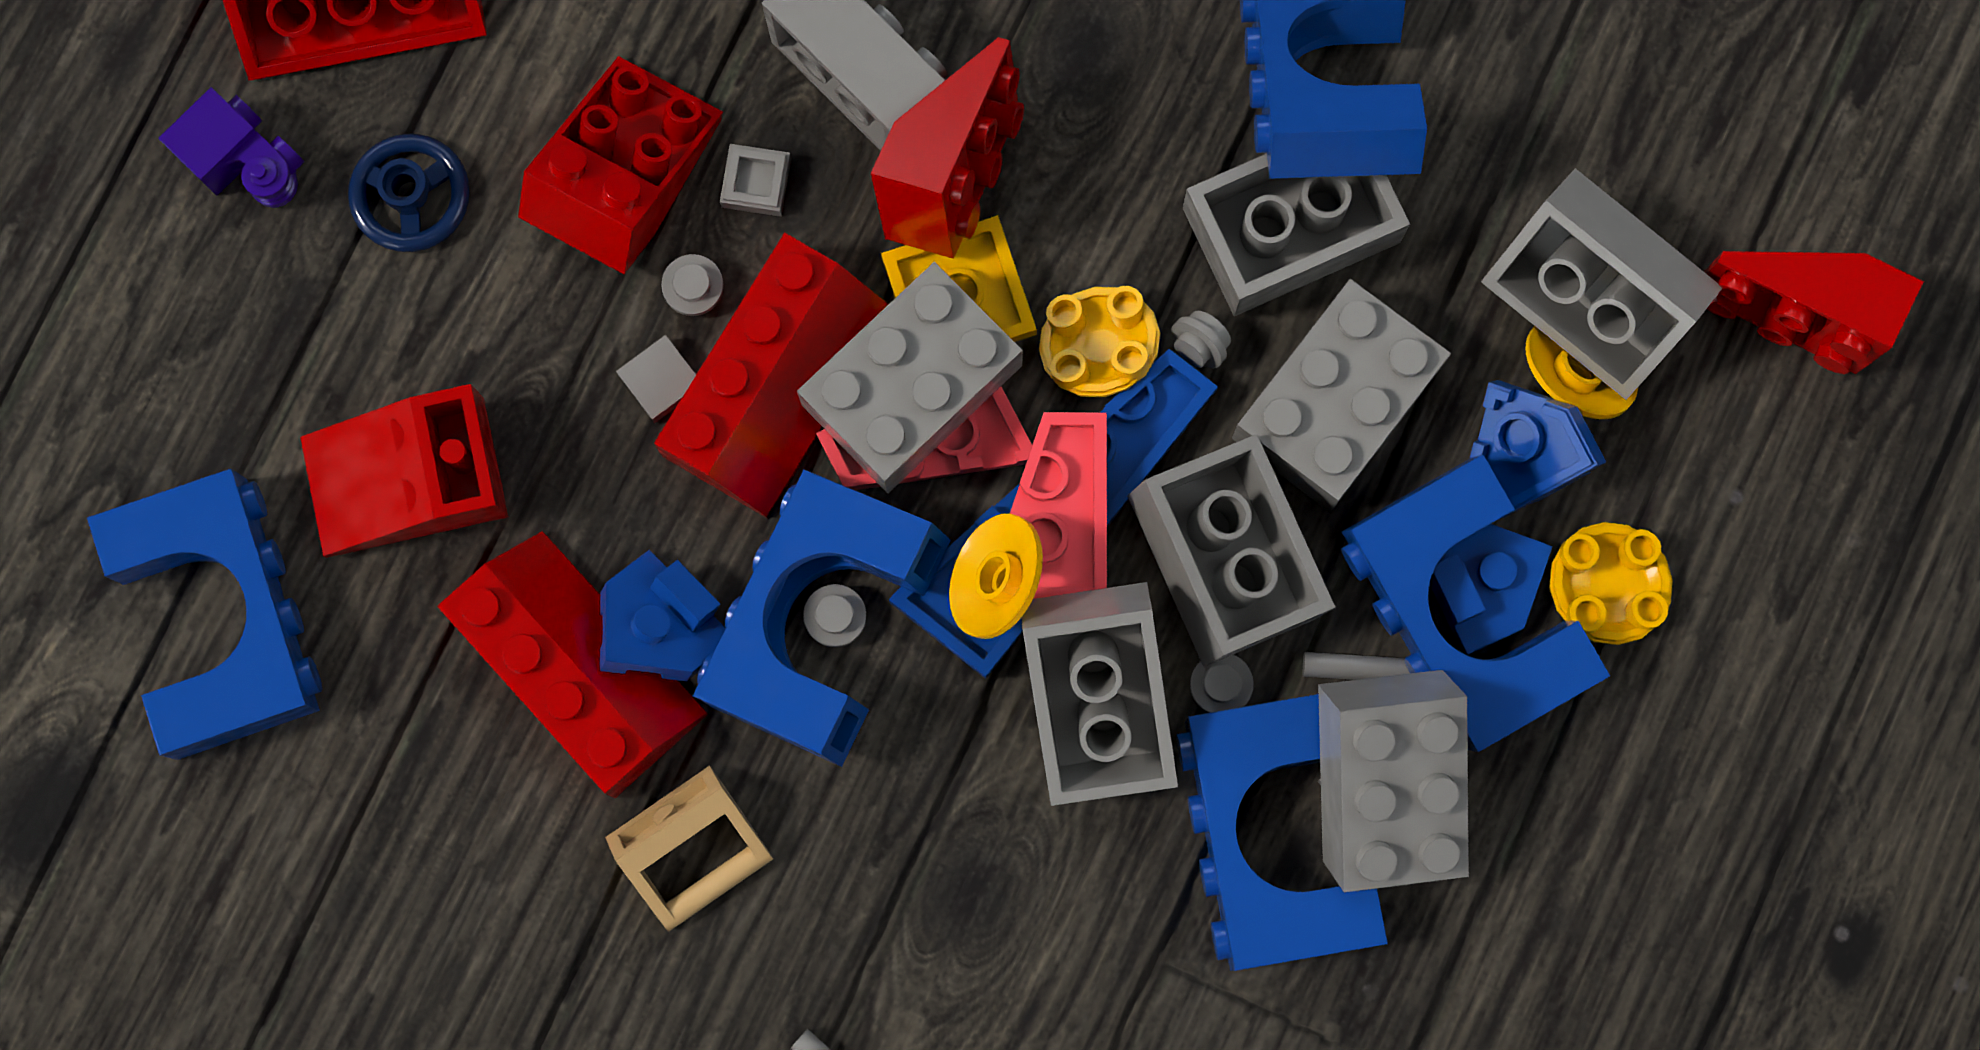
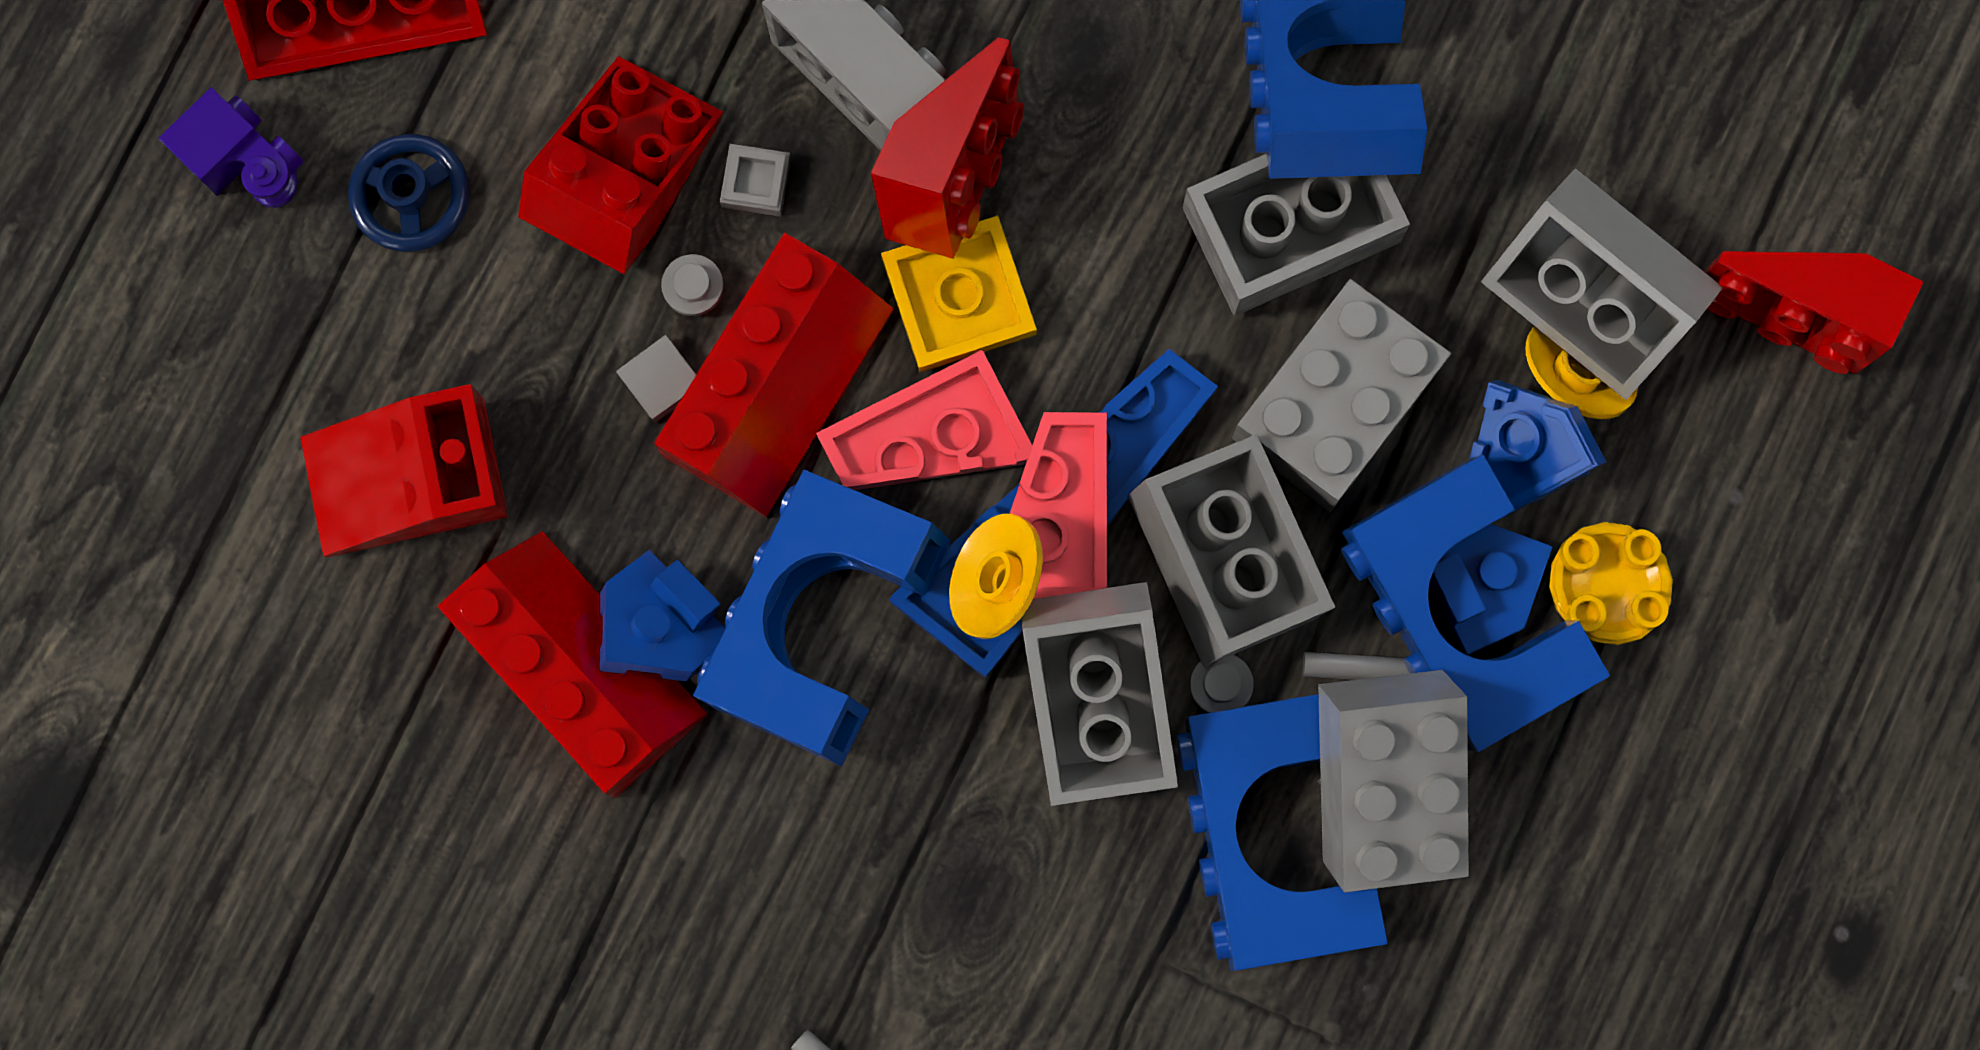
(266, 674): blue arch -> none
(672, 823): tan tile -> none
(835, 615): light grey plate -> none
(910, 377): light grey brick -> none
(1099, 340): yellow dish -> none
(1201, 340): light grey plate -> none

